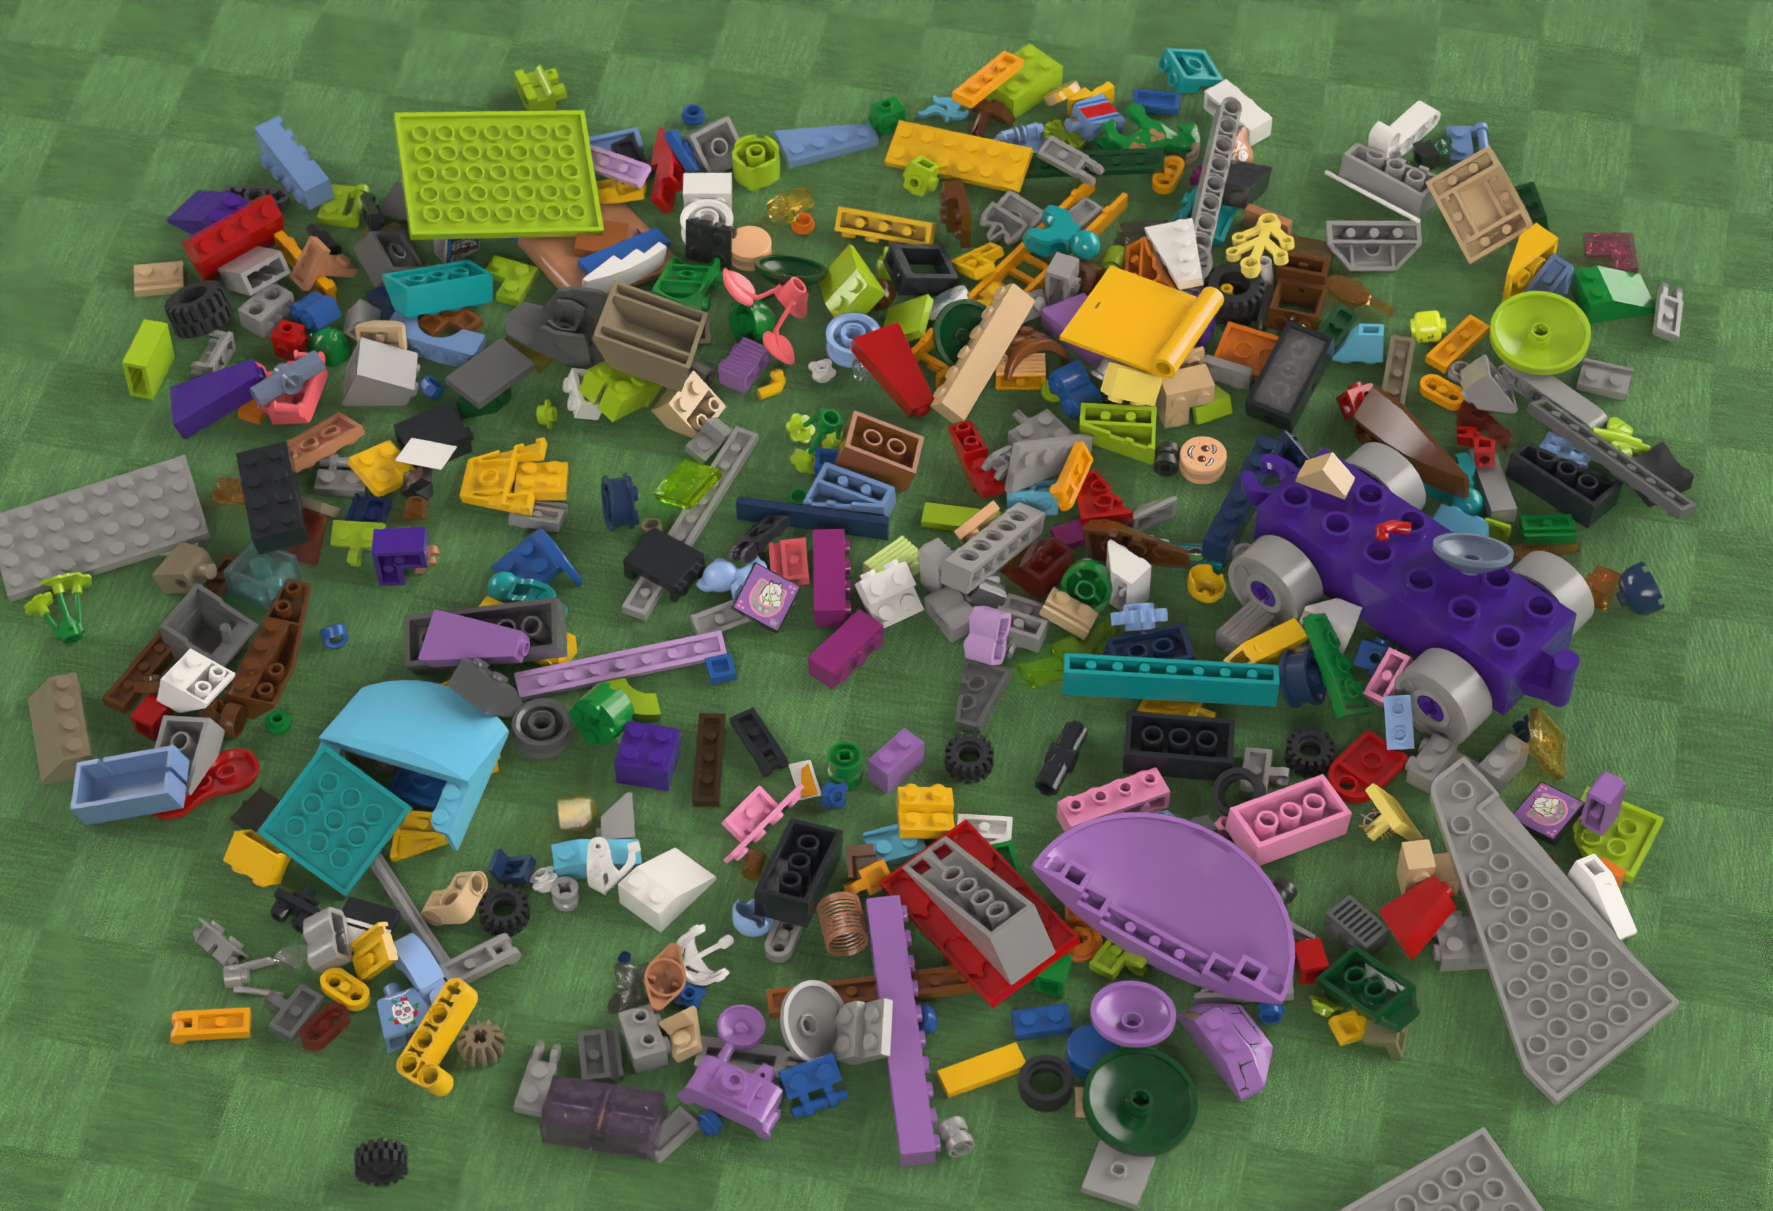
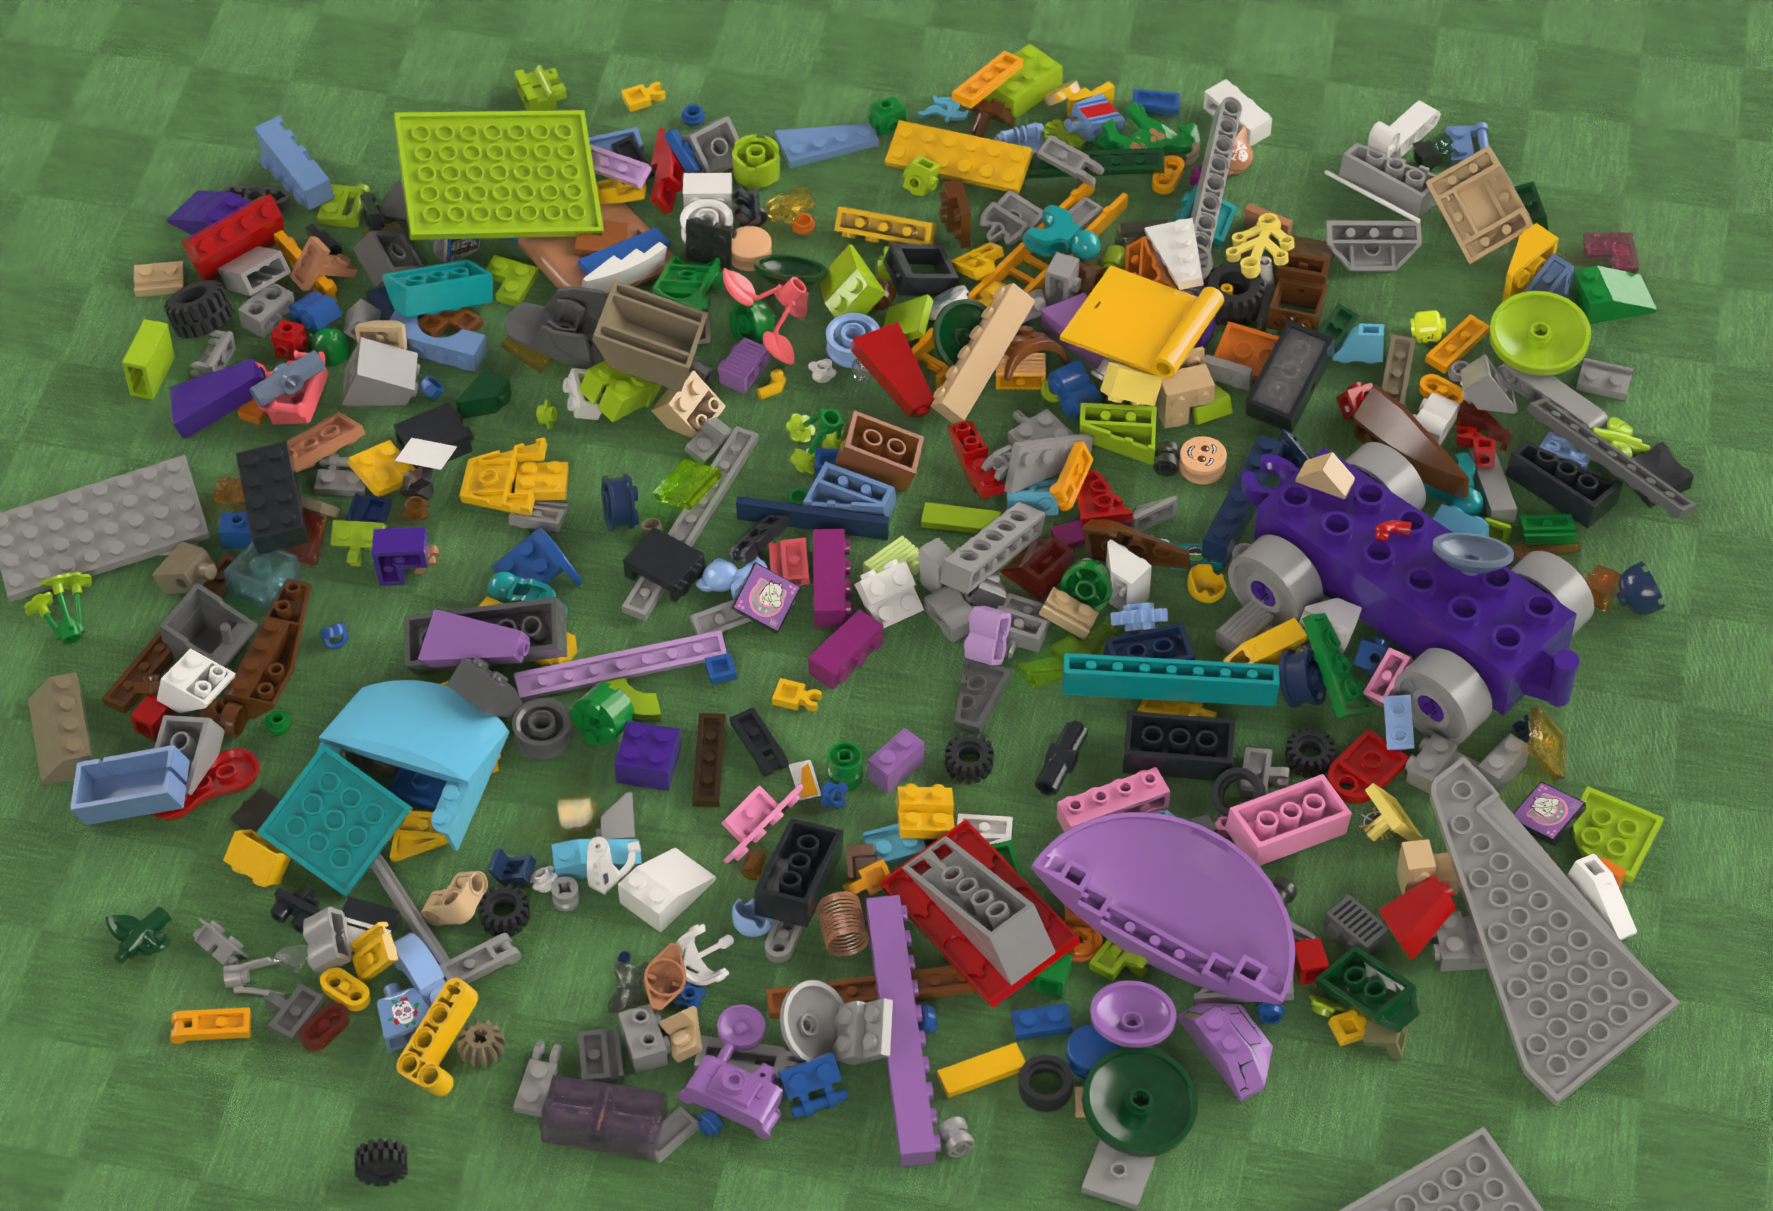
(139, 935): none -> dark green plant
(234, 531): none -> blue brick
(490, 373): dark grey tile -> none
(641, 97): none -> yellow plate
(748, 209): none -> black hips
(793, 694): none -> yellow plate
(977, 522): light nougat wing -> none
(1189, 69): teal plate -> none
(1245, 183): black slope -> none
(1356, 293): clear orange piece -> none
(1437, 416): none -> white brick
(1603, 803): medium lavender brick -> none
(1668, 313): light grey hinge -> none

